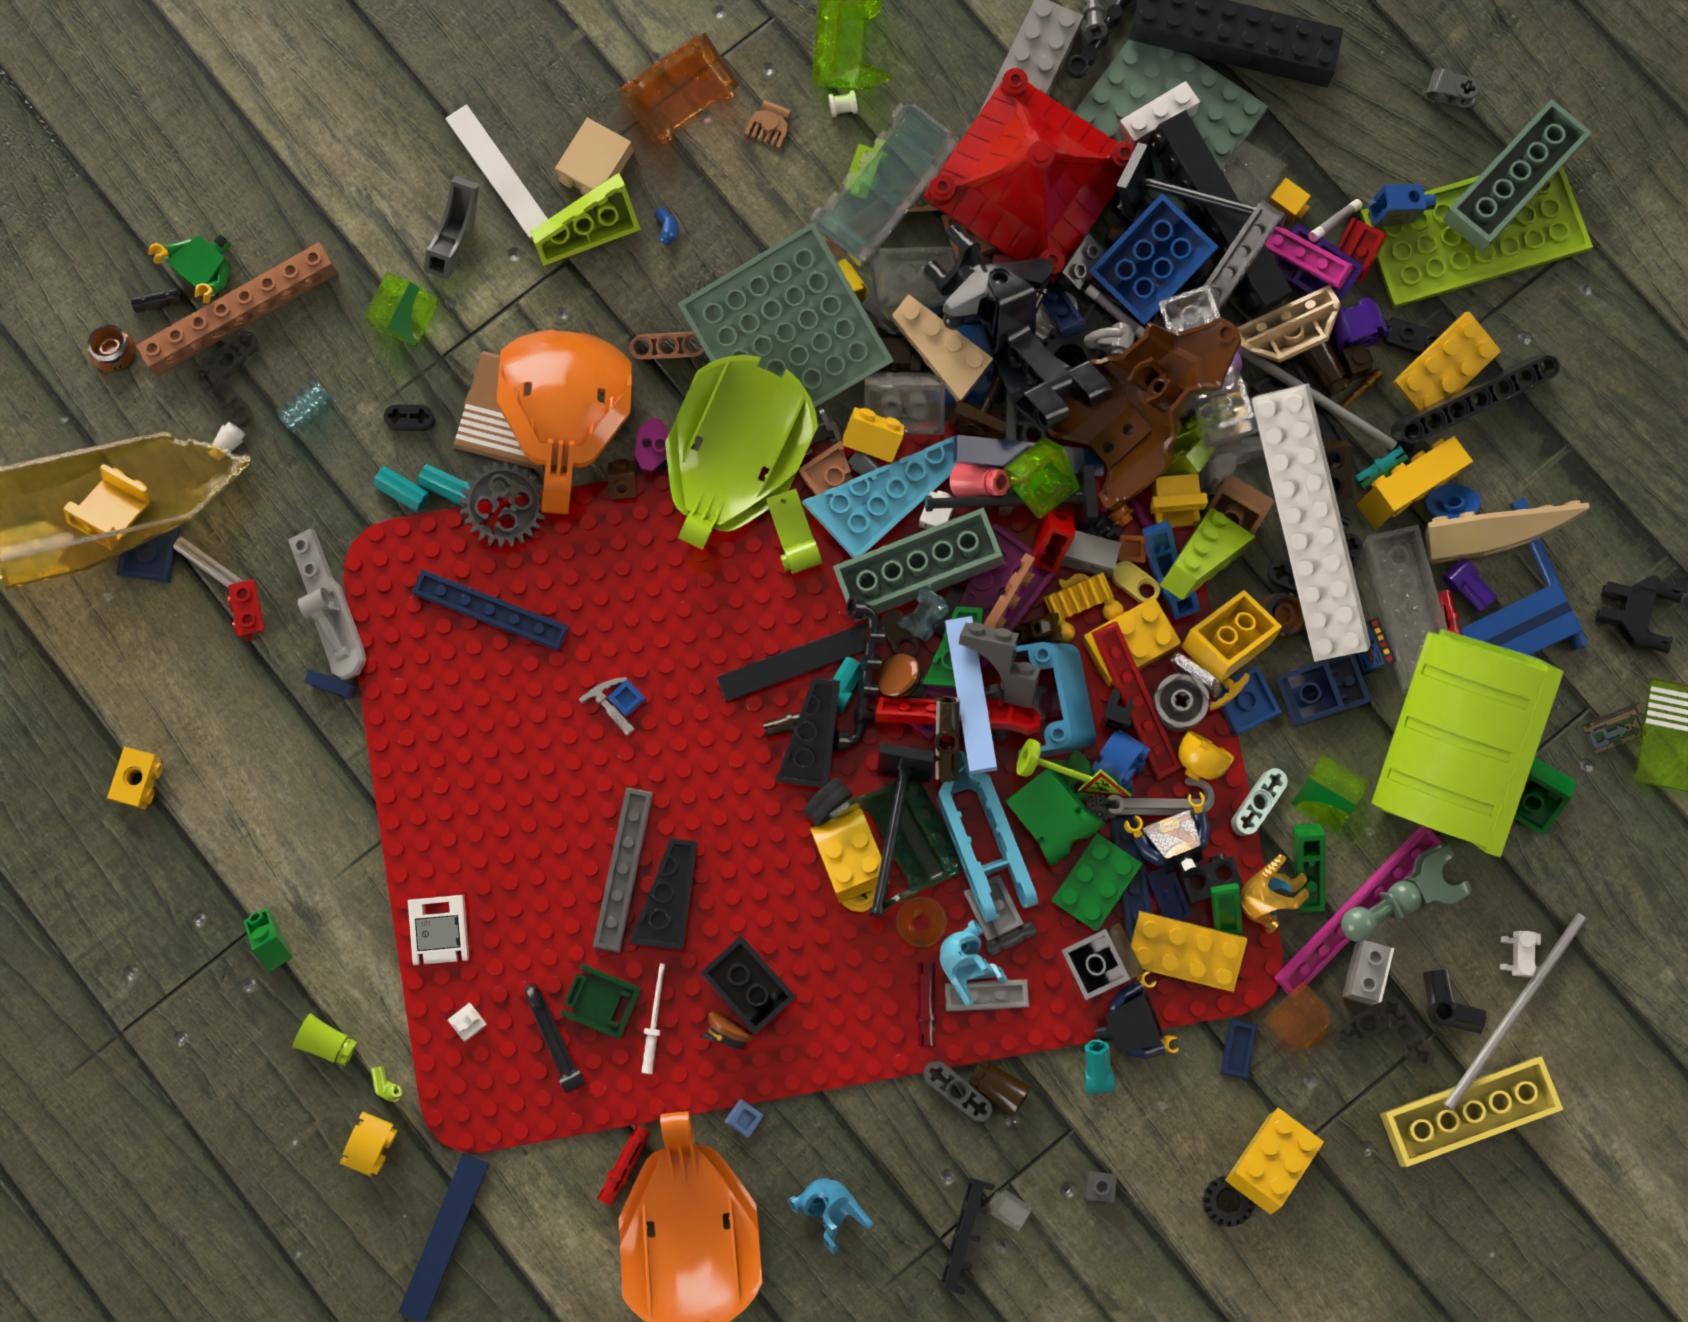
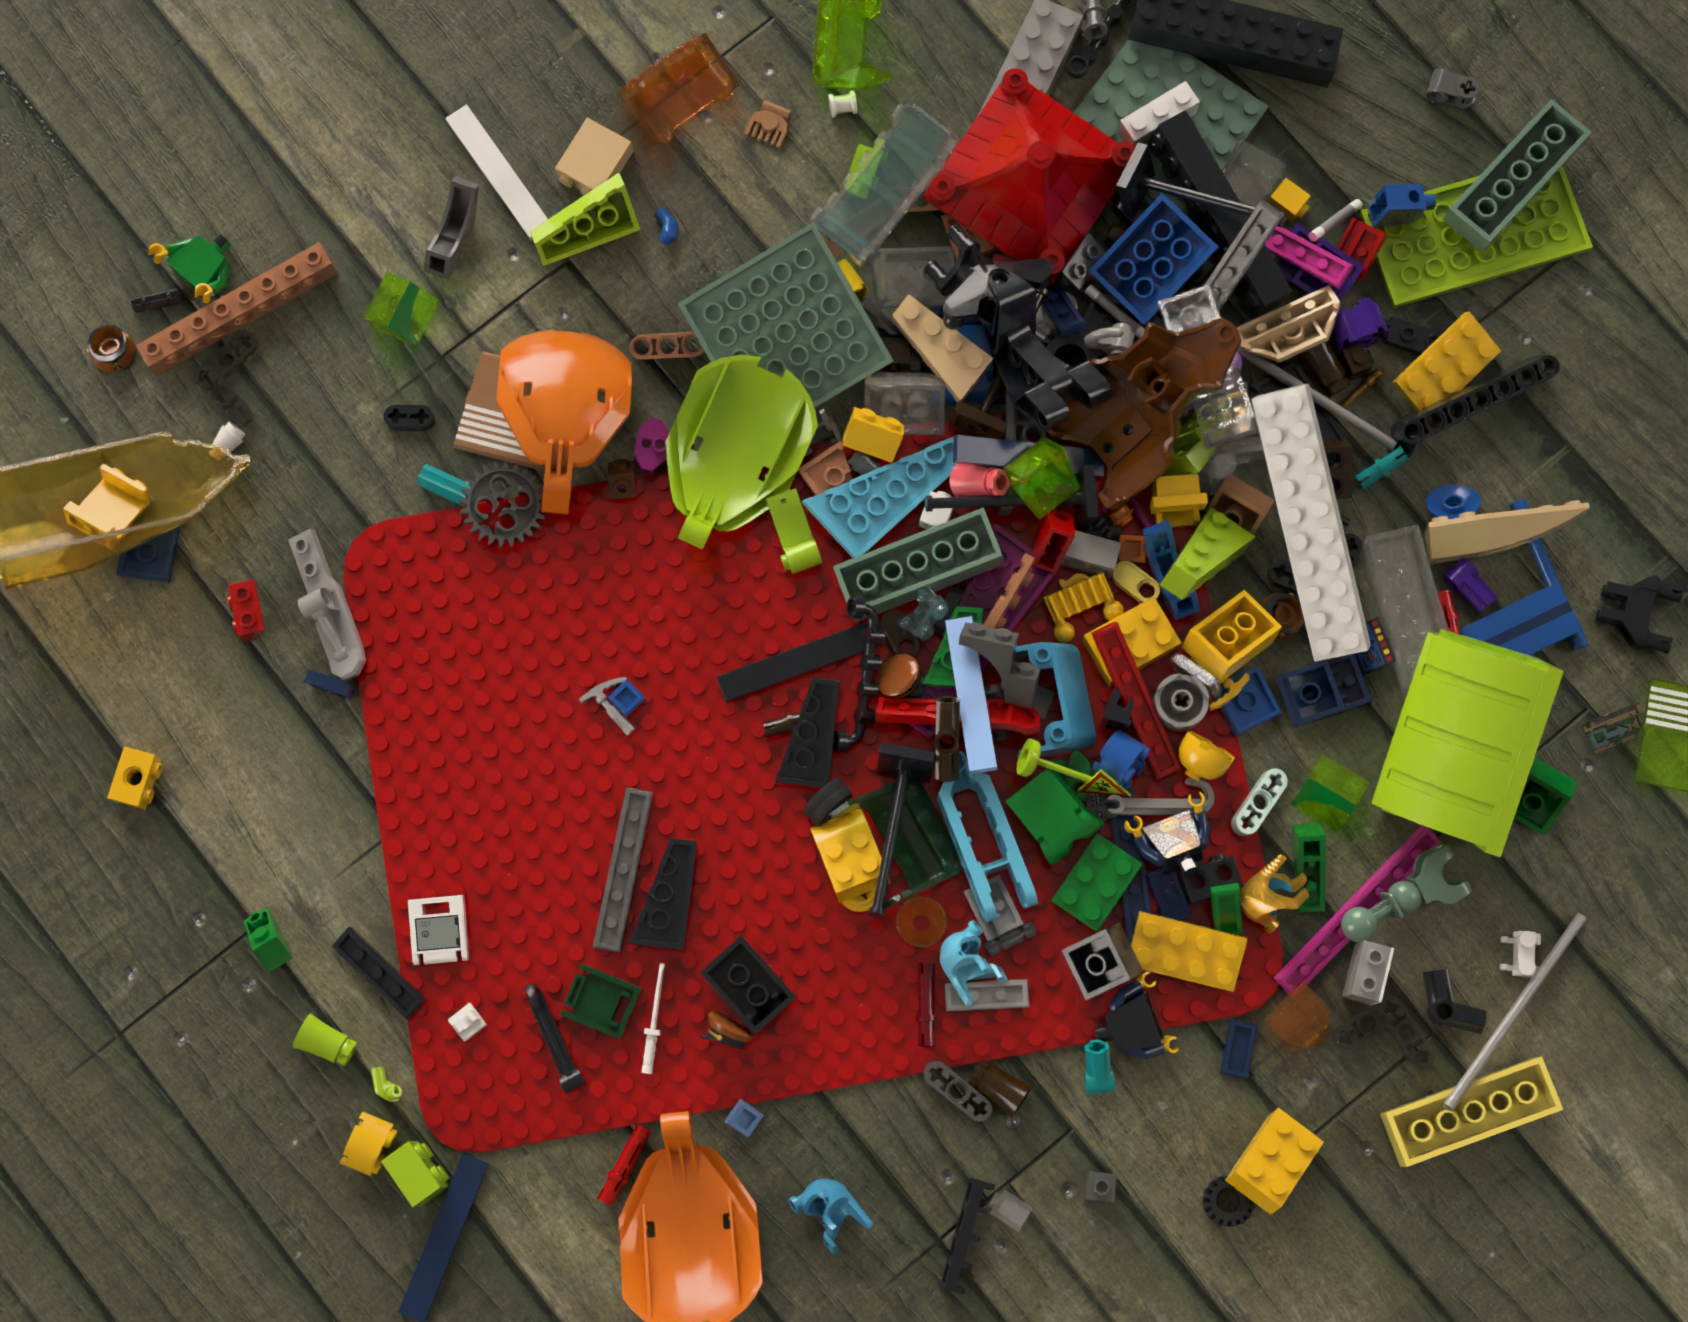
(205, 562): light grey axle -> none
(304, 406): clear light blue piece -> none
(379, 973): none -> black tile
(401, 489): teal axle -> none
(416, 1173): none -> lime brick
(490, 610): dark blue tile -> none
(850, 675): teal piece -> none
(1039, 630): dark brown hips -> none
(1050, 704): clear pink plate -> none
(1413, 481): yellow wedge -> none

